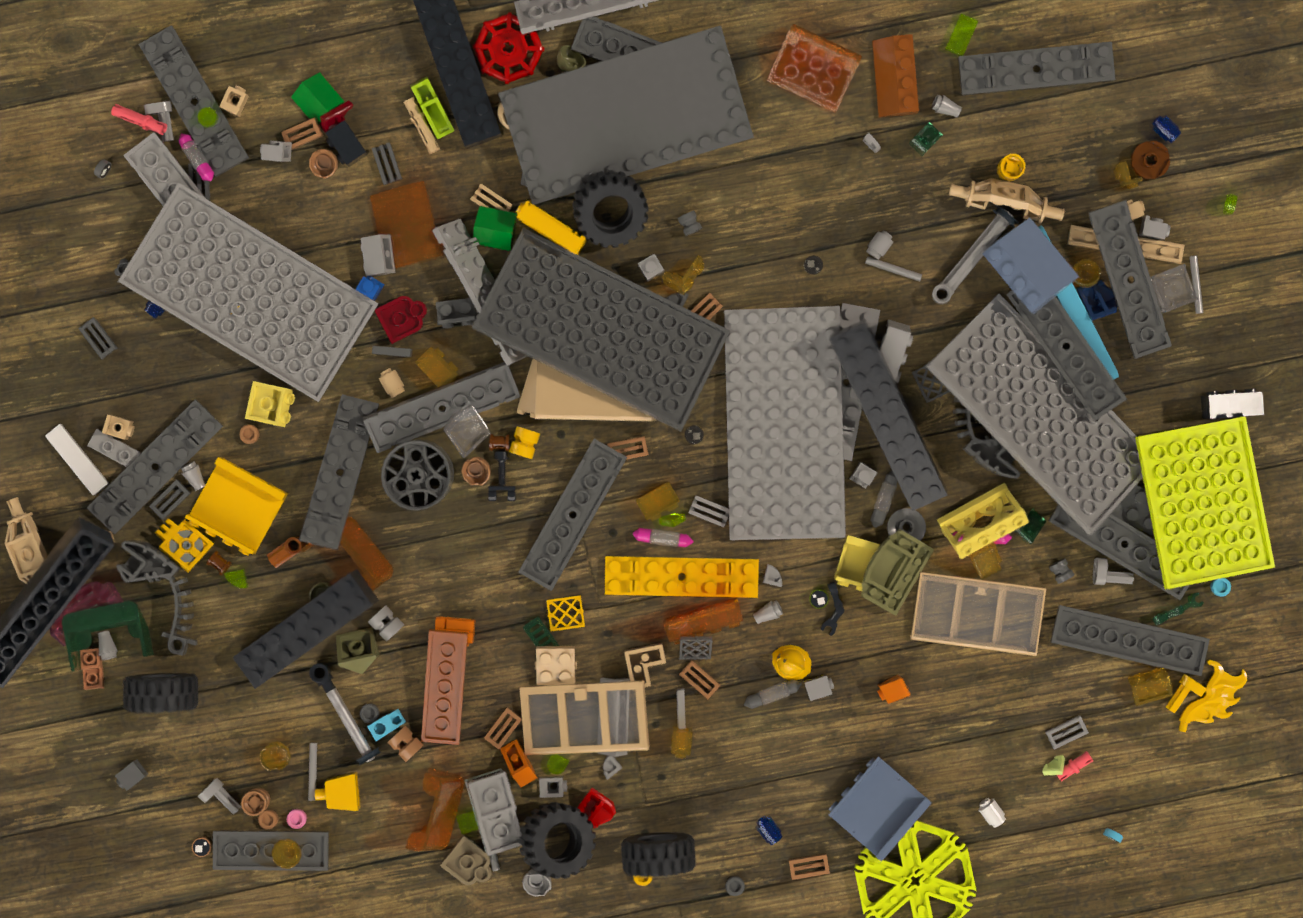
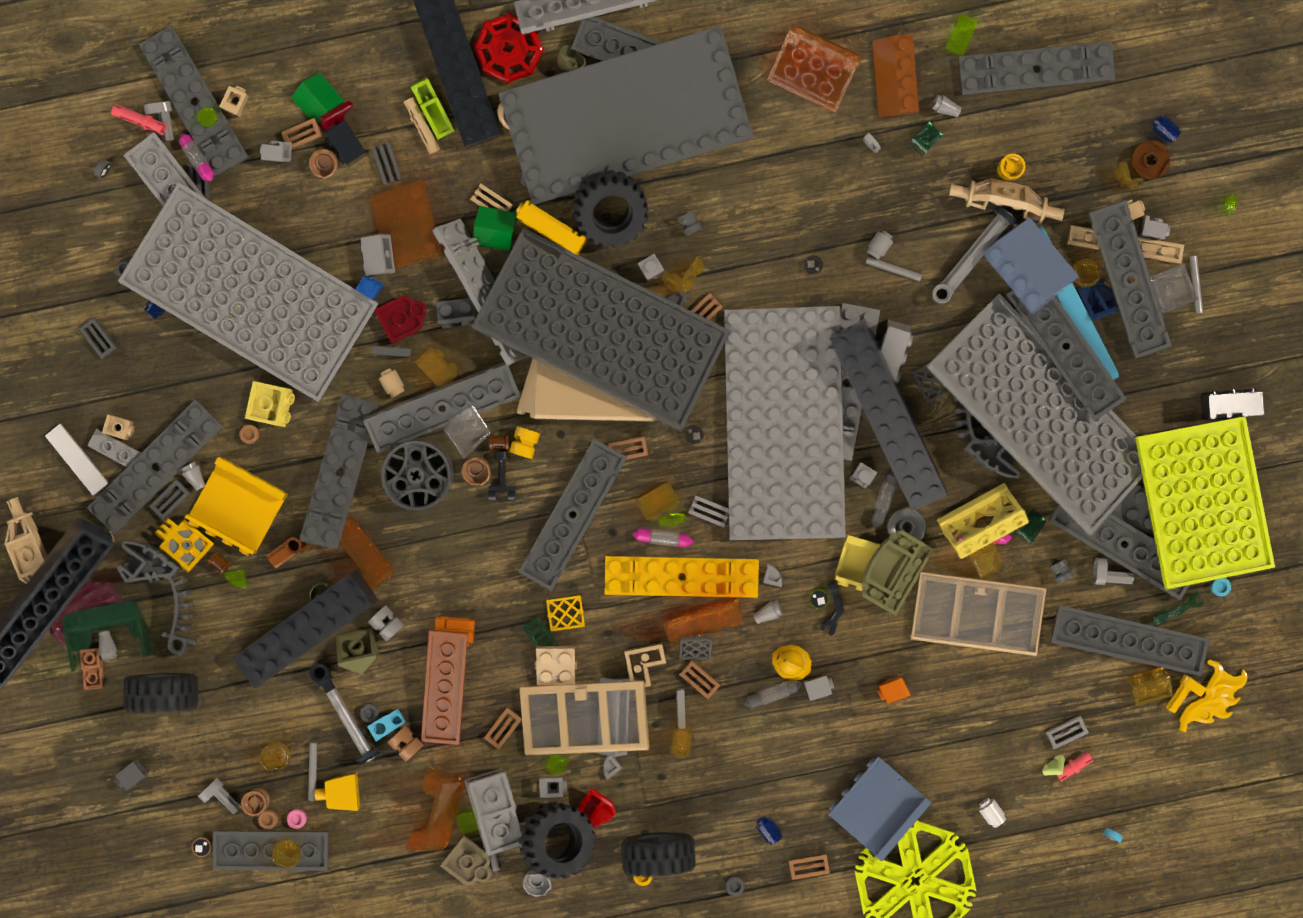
(518, 763): orange slope -> none

